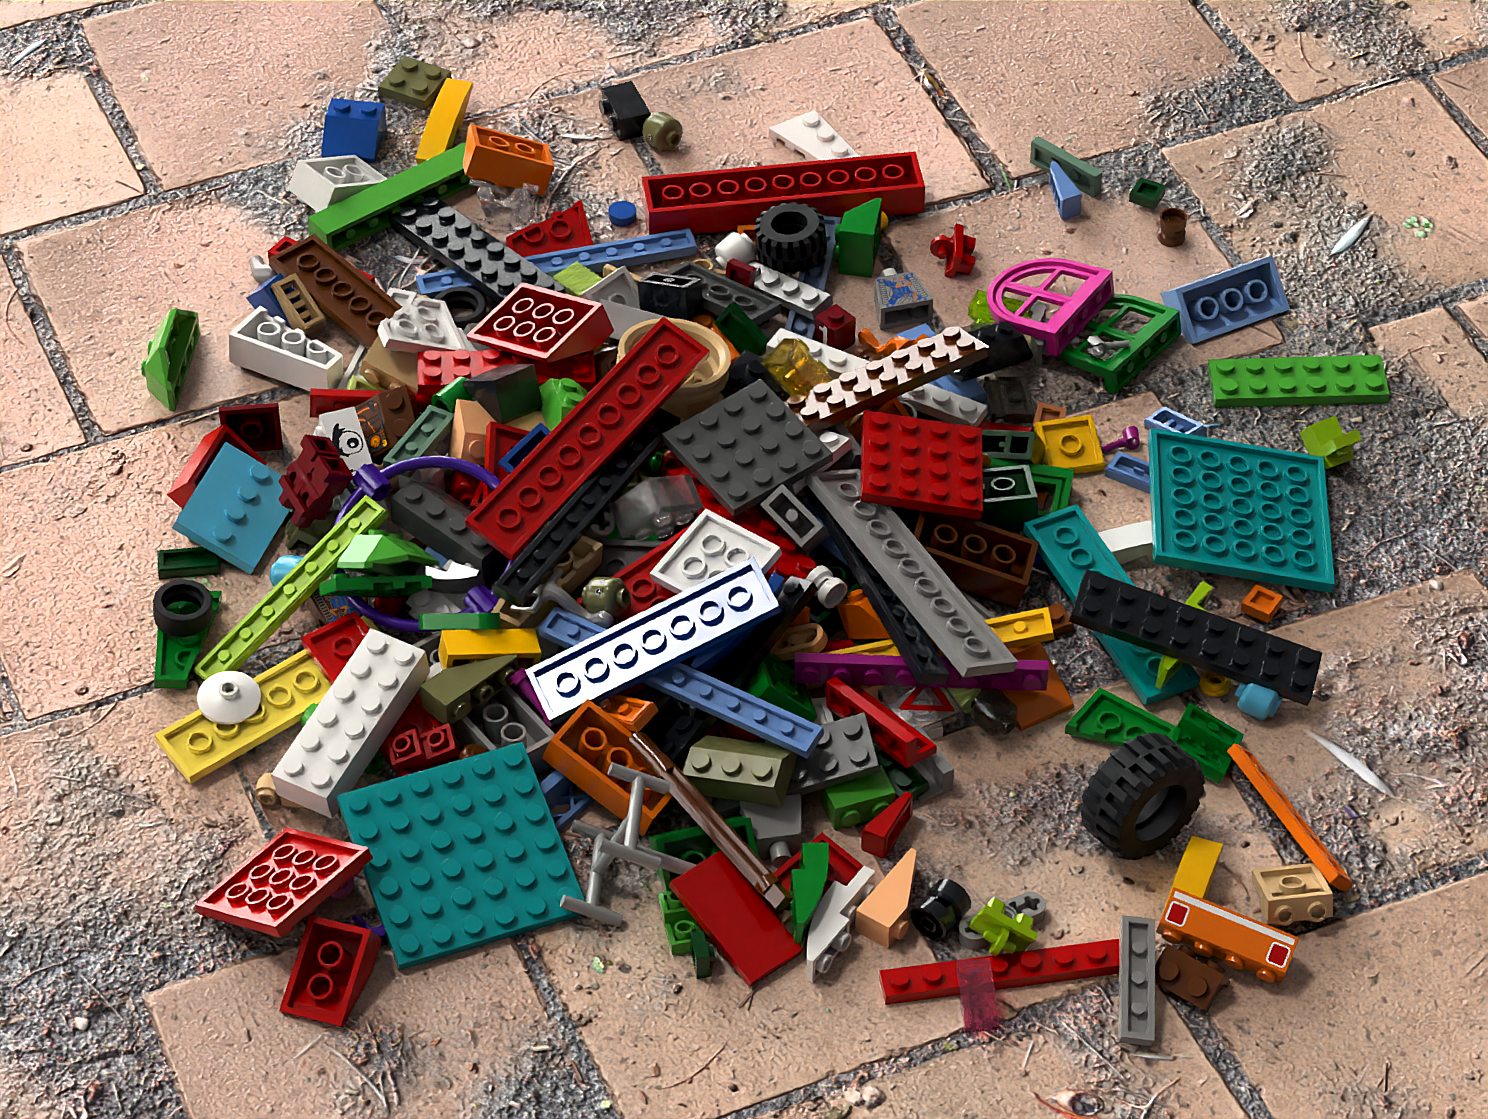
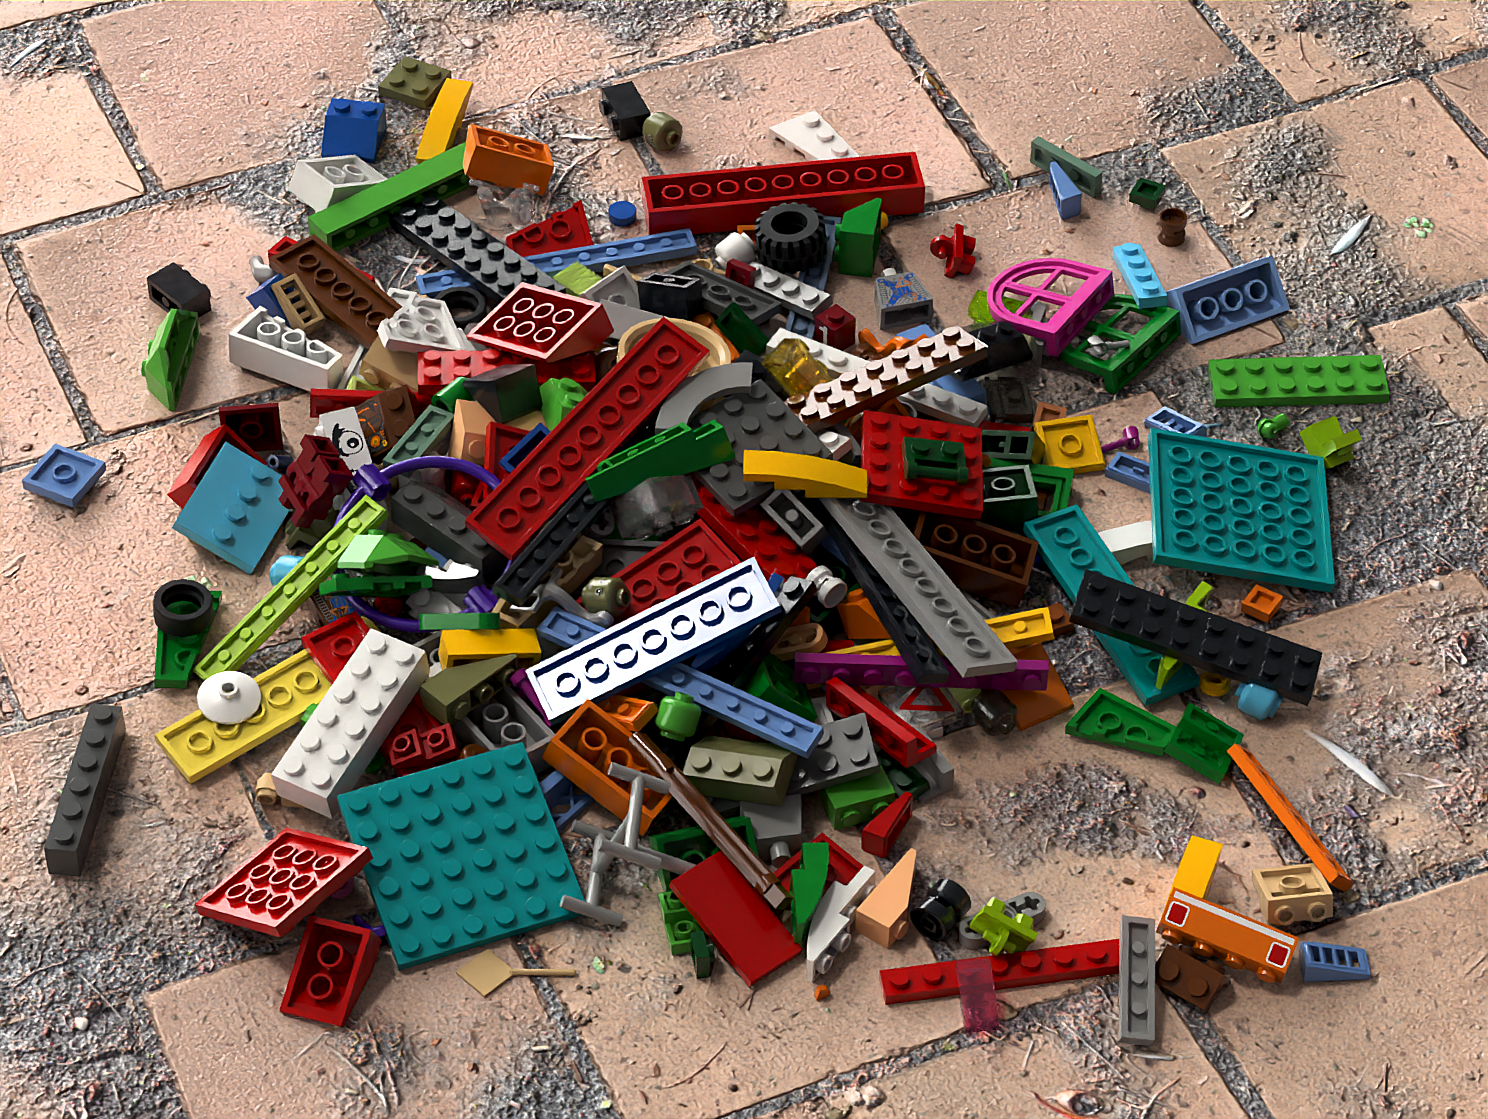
(64, 475): none -> medium blue plate
(85, 790): none -> dark grey brick
(177, 289): none -> black brick
(187, 563): dark green tile -> none
(279, 463): none -> dark blue arm
(489, 972): none -> tan piece
(665, 454): none -> green wedge
(678, 716): none -> bright green head
(699, 388): none -> light grey tile
(709, 549): white plate -> none
(803, 472): none -> yellow slope
(821, 992): none -> orange piece
(934, 460): none -> dark green plate
(1139, 276): none -> medium azure plate
(1142, 796): black tyre -> none
(1269, 427): none -> bright green arm
(1323, 971): none -> medium blue slope

